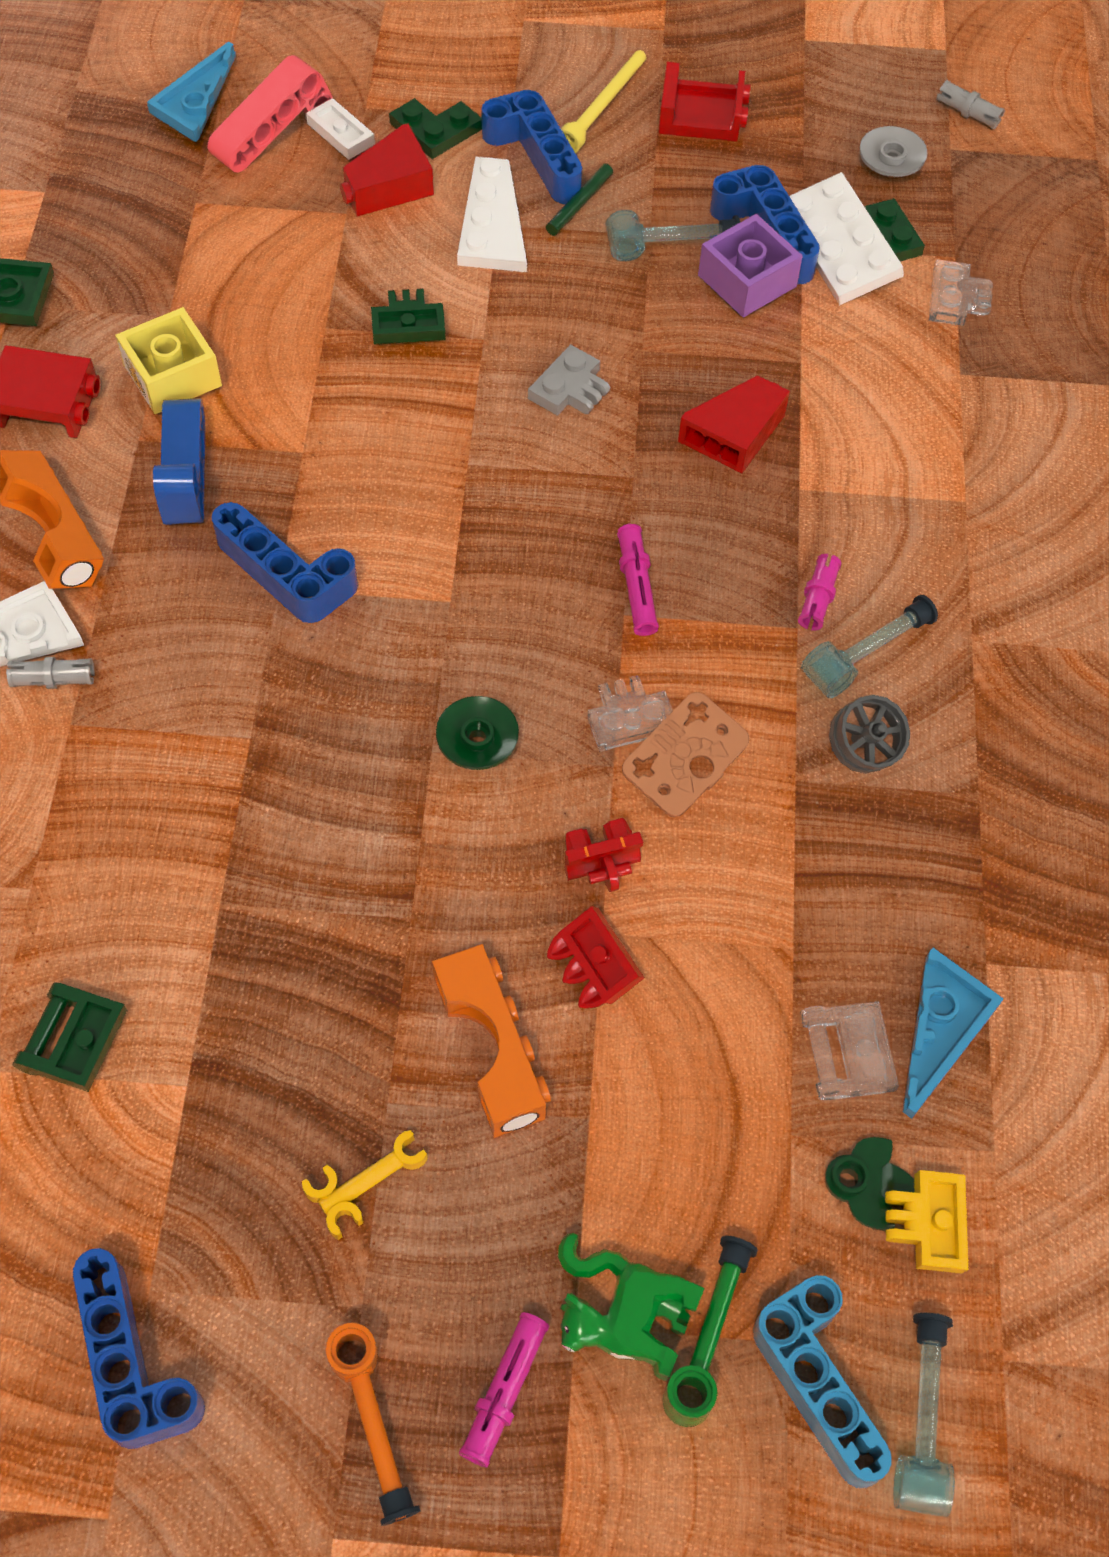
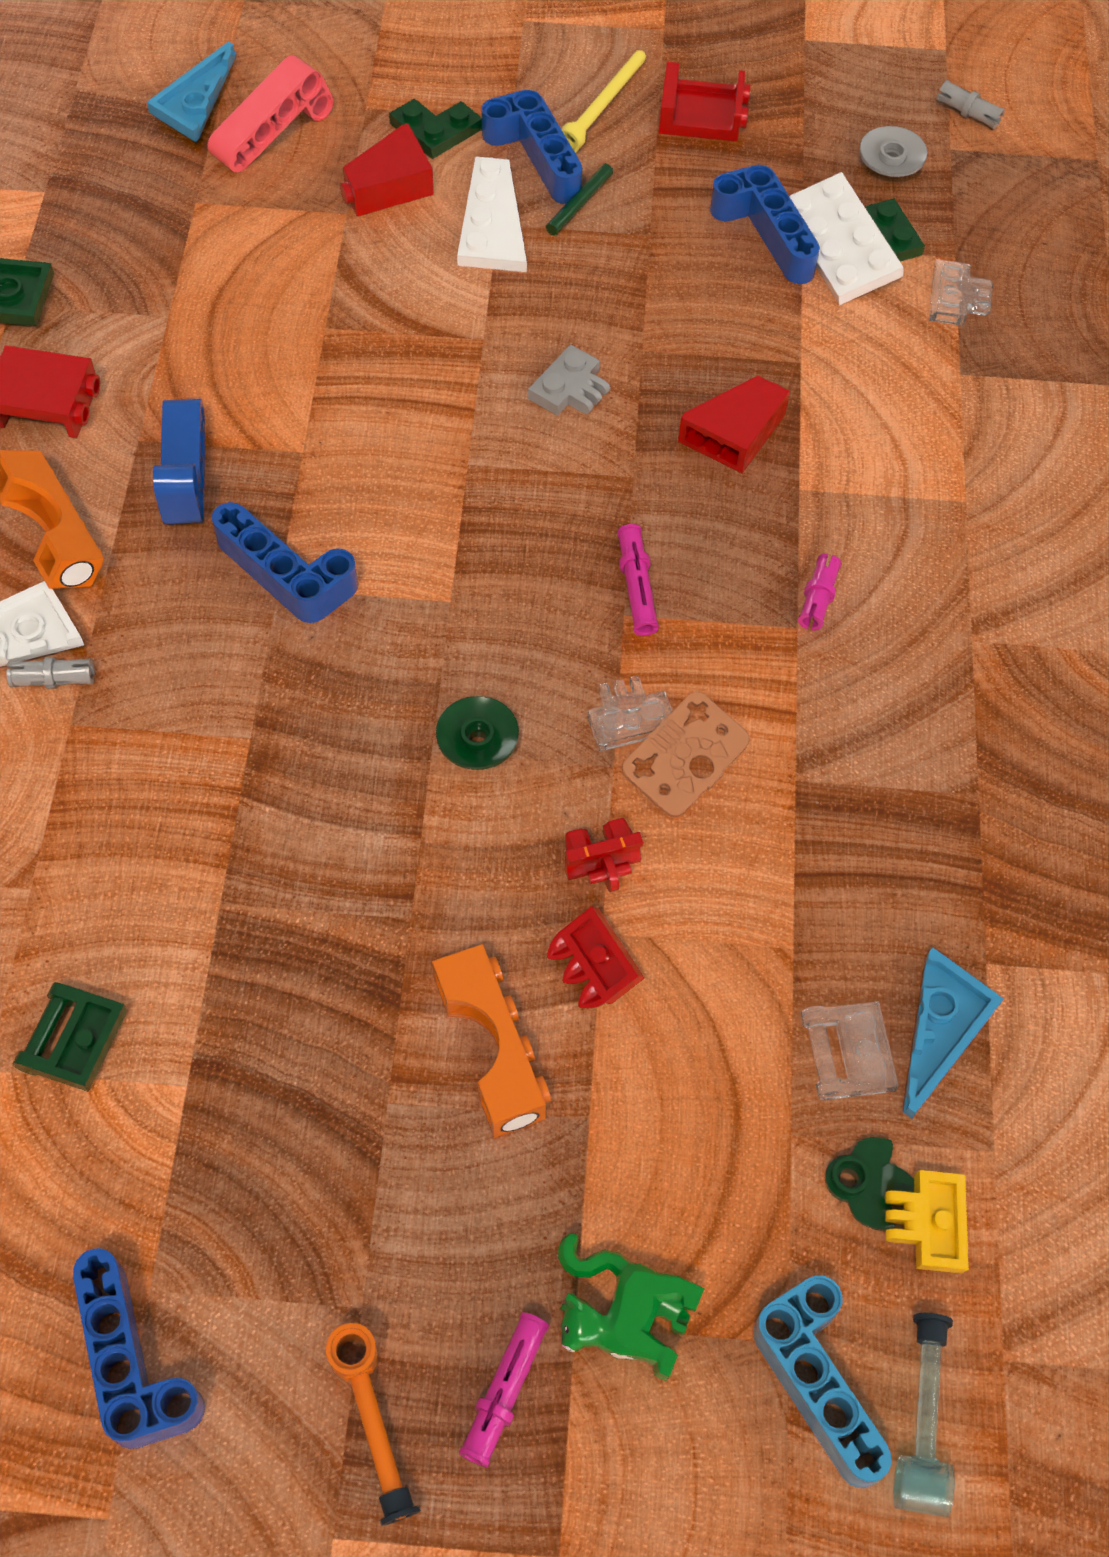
(169, 359): light yellow brick -> none
(337, 1199): yellow bar -> none
(340, 128): white plate -> none
(408, 320): dark green hinge -> none
(628, 236): clear light blue piece -> none
(734, 1260): green piece -> none
(749, 265): medium lavender brick -> none
(834, 669): clear light blue piece -> none
(869, 734): dark grey wheel -> none

